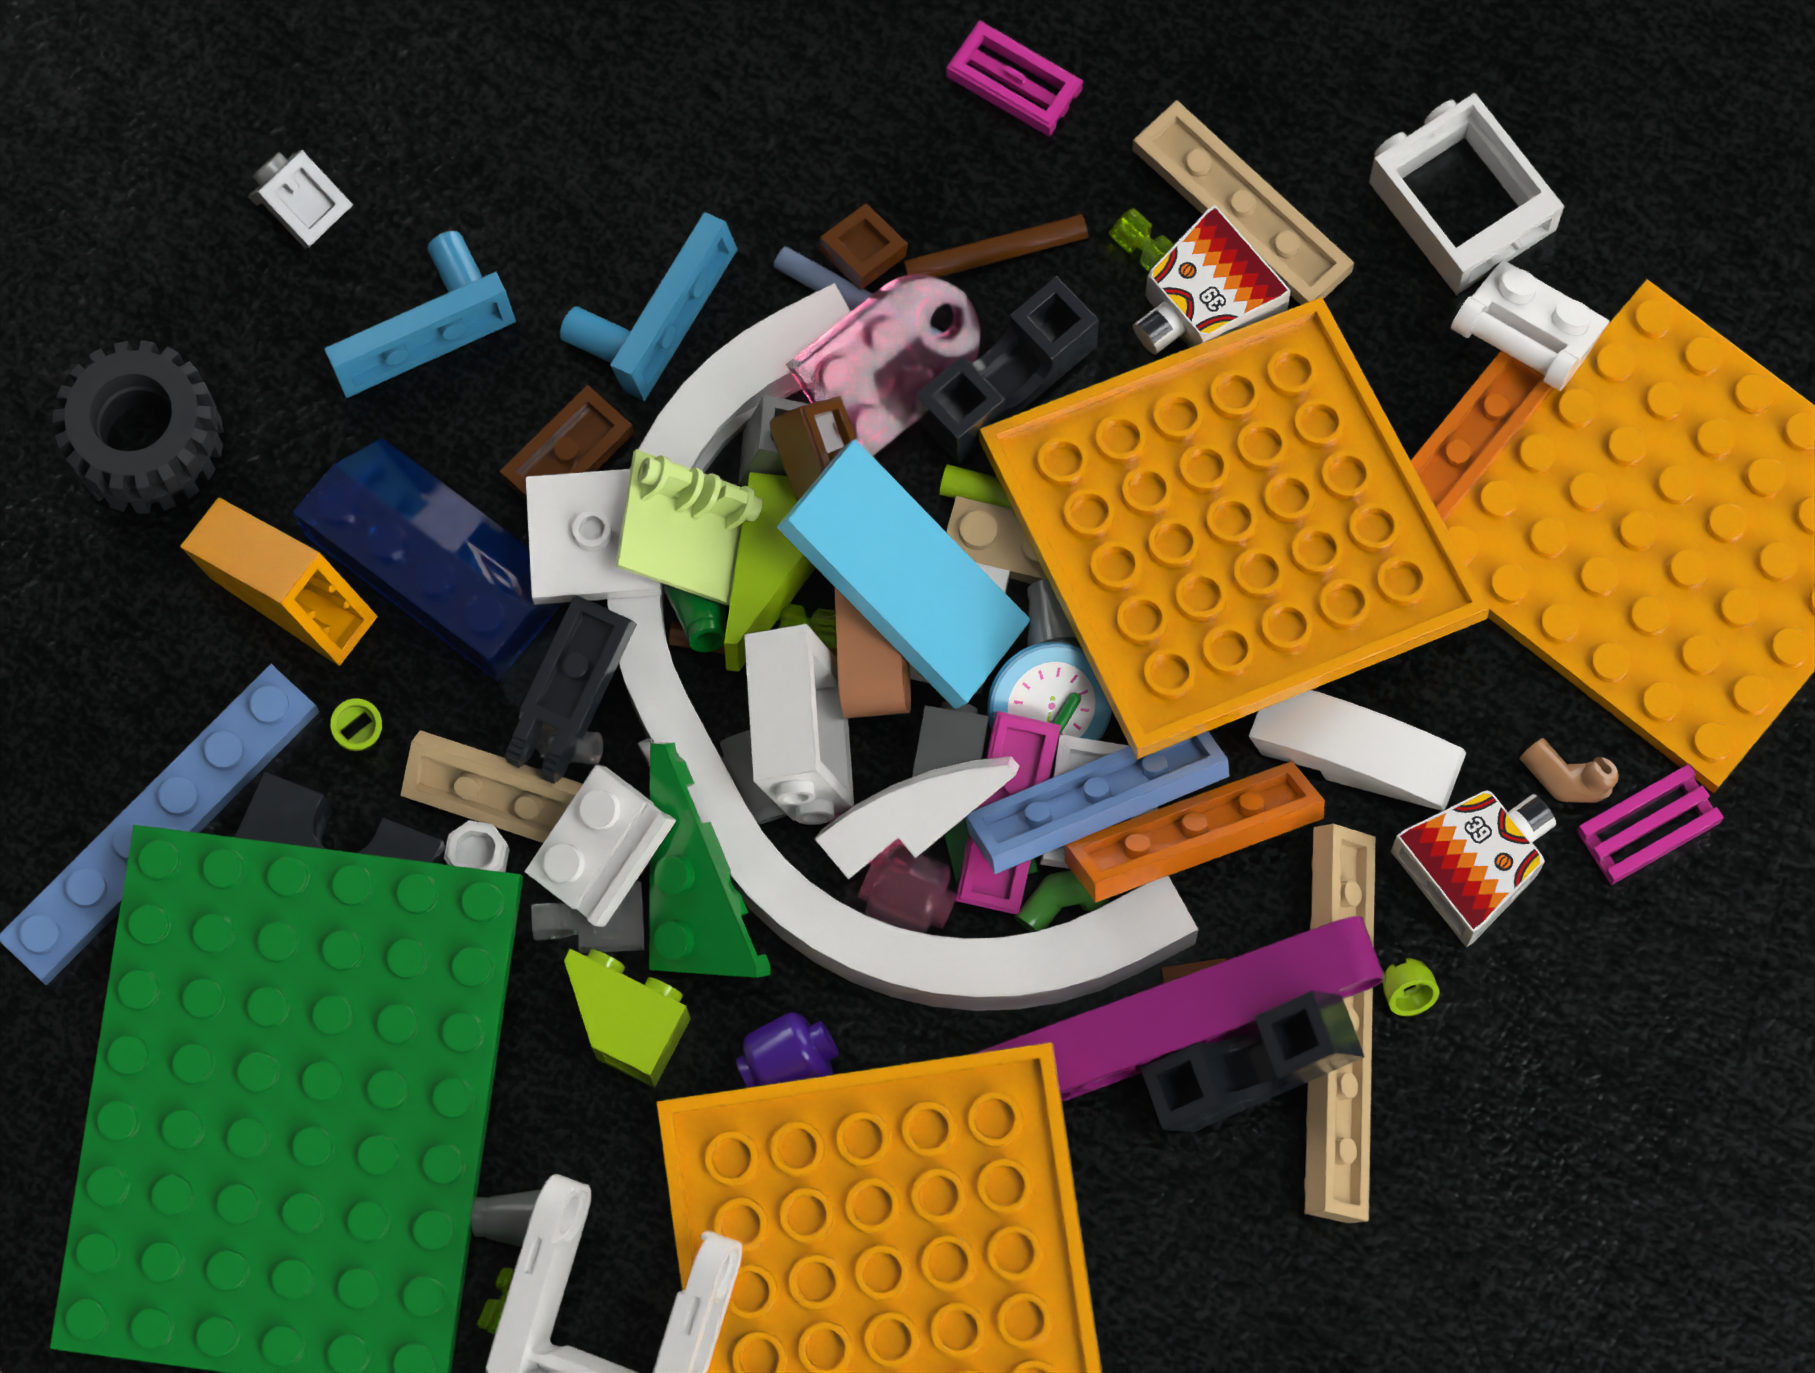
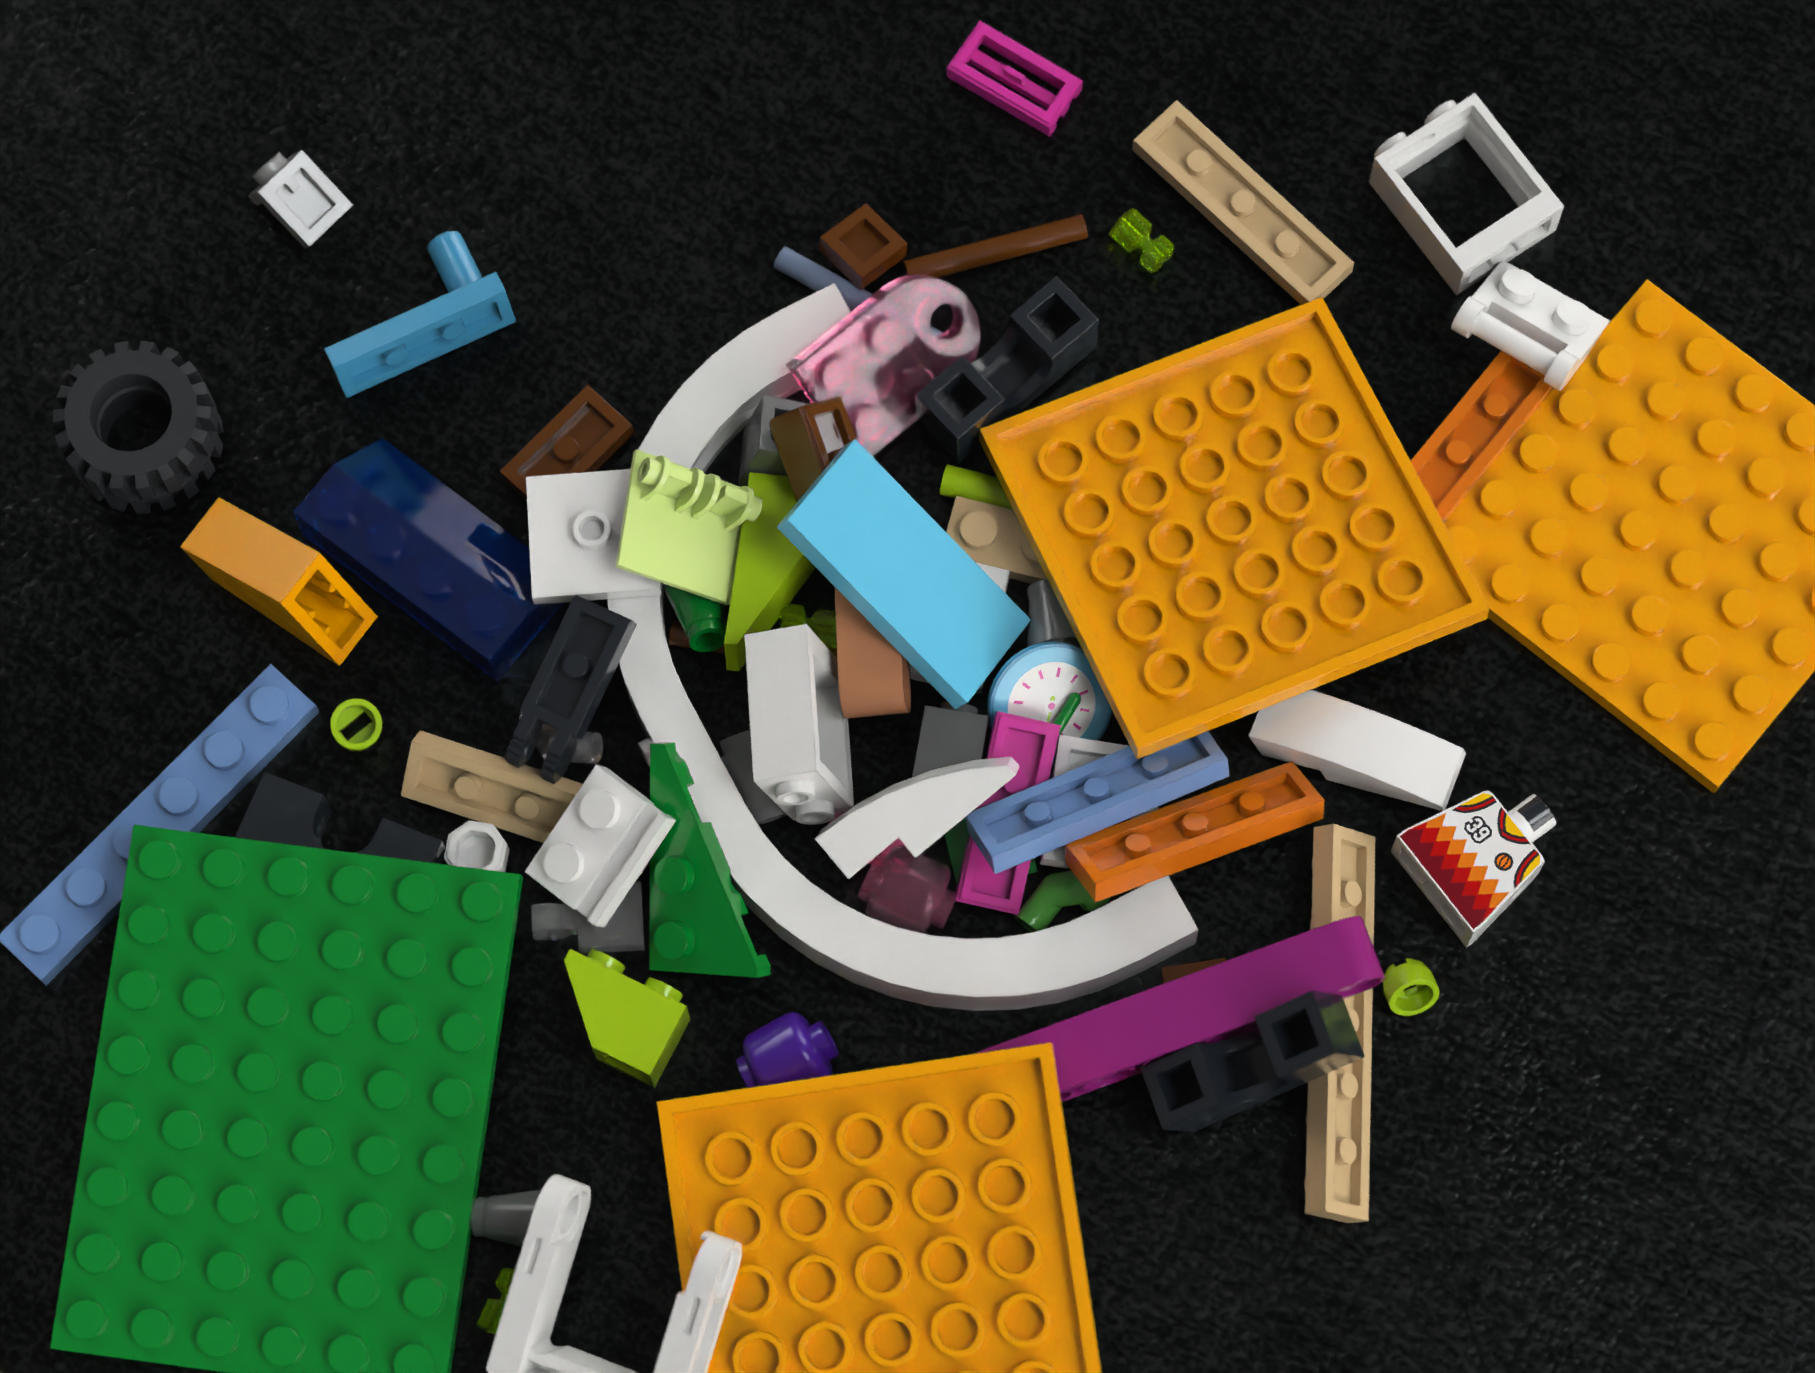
(645, 351): dark azure piece -> none
(1208, 287): torso -> none
(1570, 781): medium nougat arm -> none
(1695, 797): dark pink tile -> none

